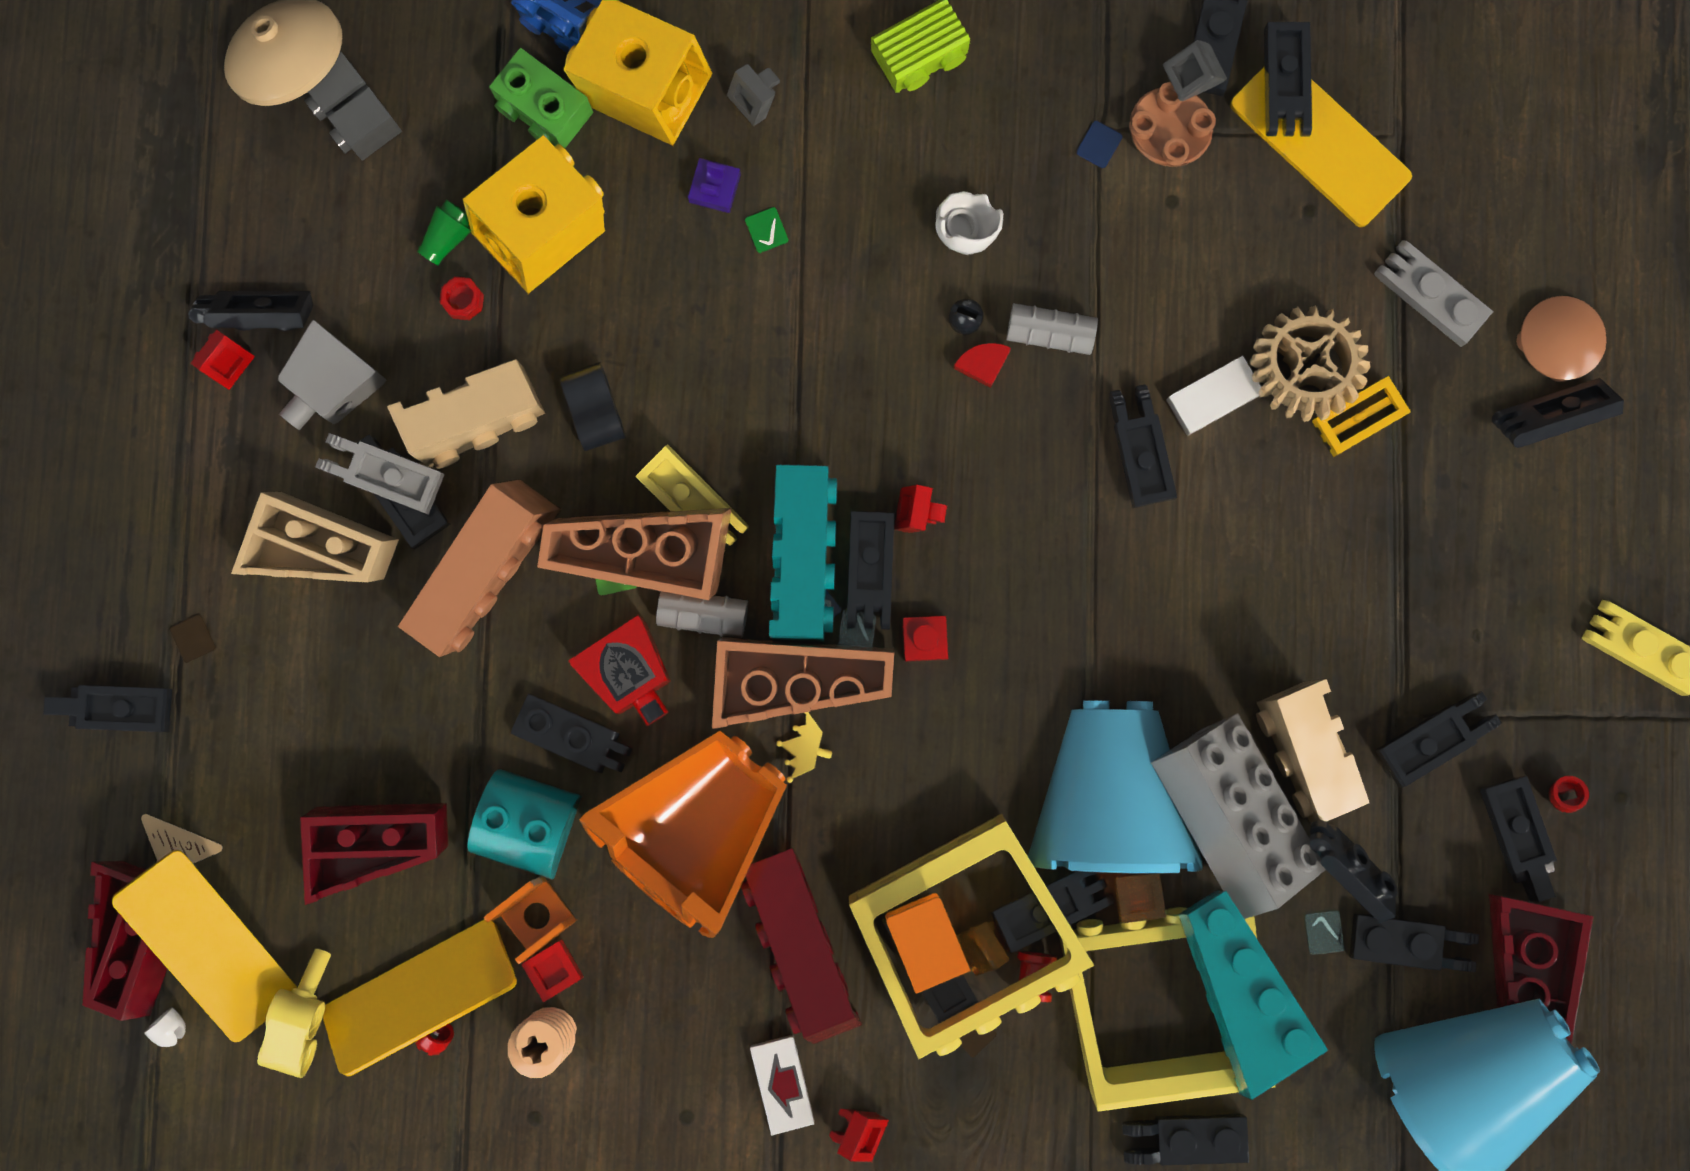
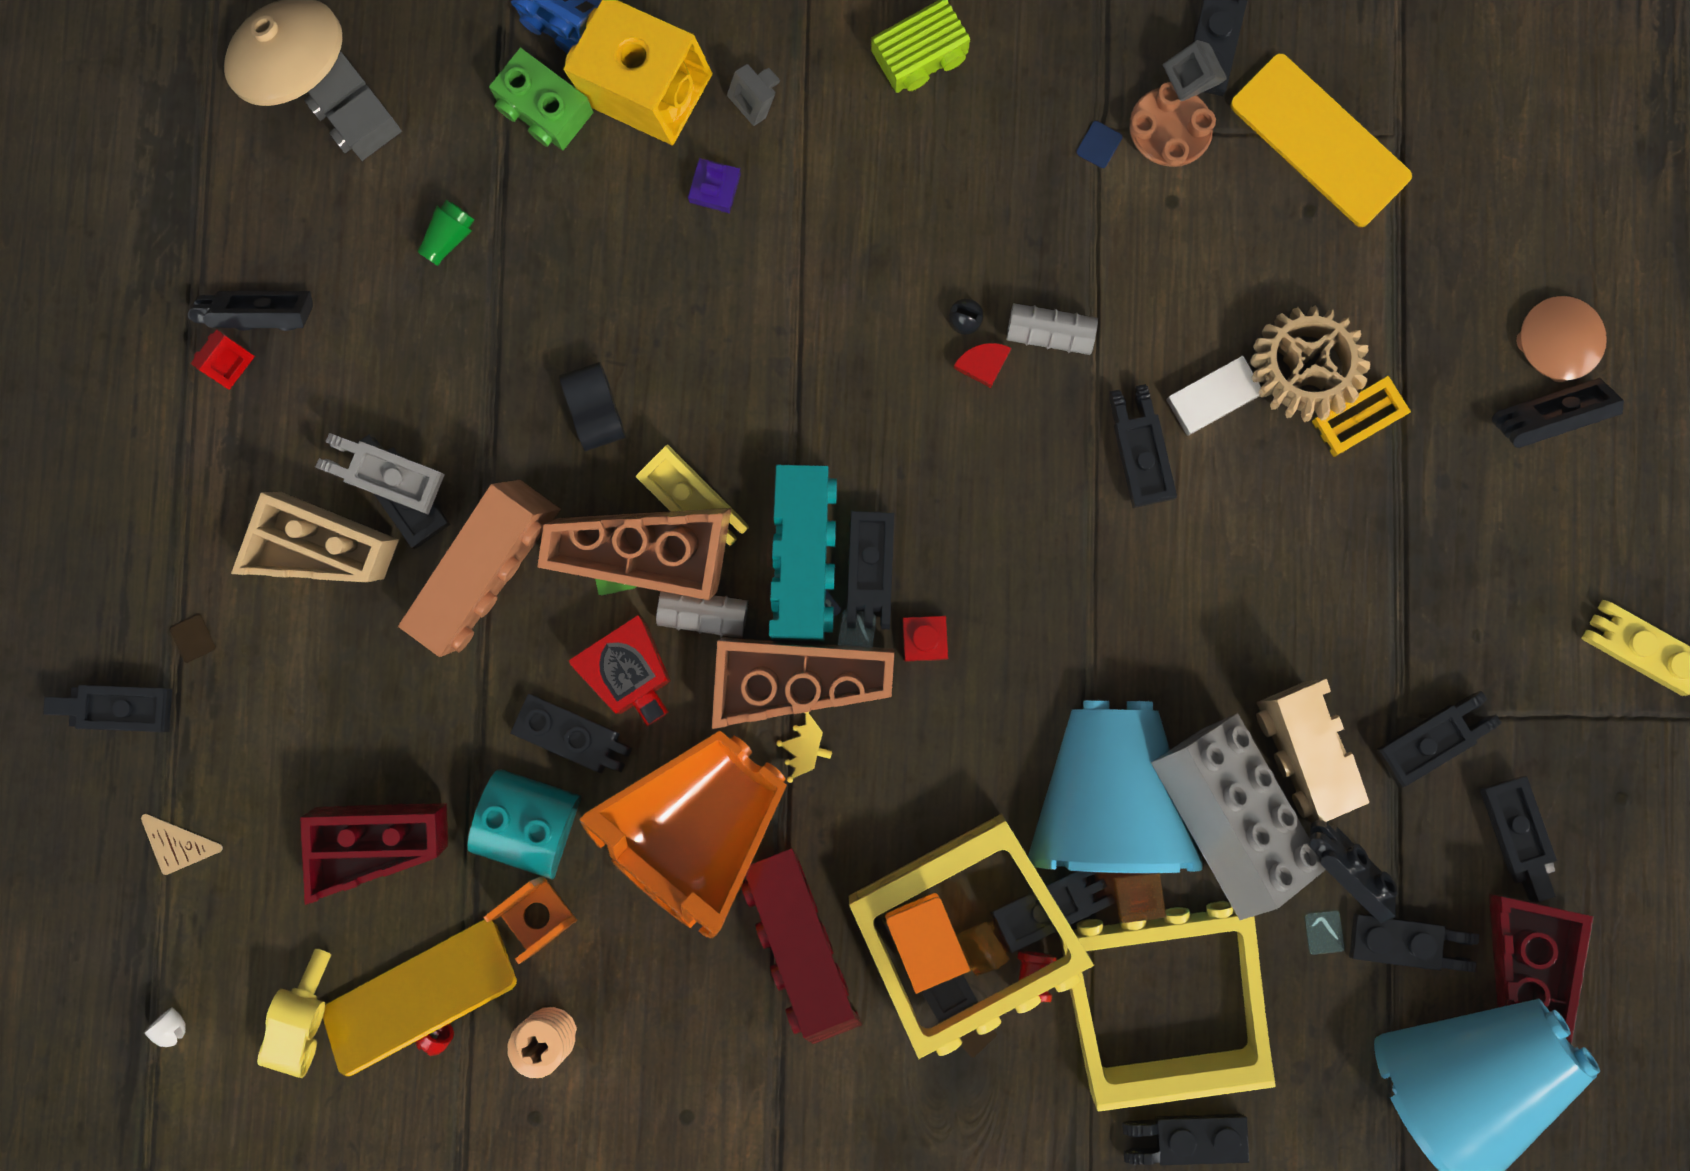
(120, 968): dark red wedge -> none
(203, 943): yellow piece -> none
(325, 379): light grey torso -> none
(461, 298): red tile -> none
(468, 415): tan wedge -> none
(536, 213): yellow brick -> none
(552, 970): red plate -> none
(766, 230): green sticker -> none
(782, 1084): white tile -> none
(862, 1135): red tile -> none
(916, 509): red tile -> none
(968, 222): white hair -> none
(1253, 1007): teal wedge -> none
(1288, 77): black hinge -> none
(1433, 293): light grey hinge -> none
(1565, 785): red hinge -> none

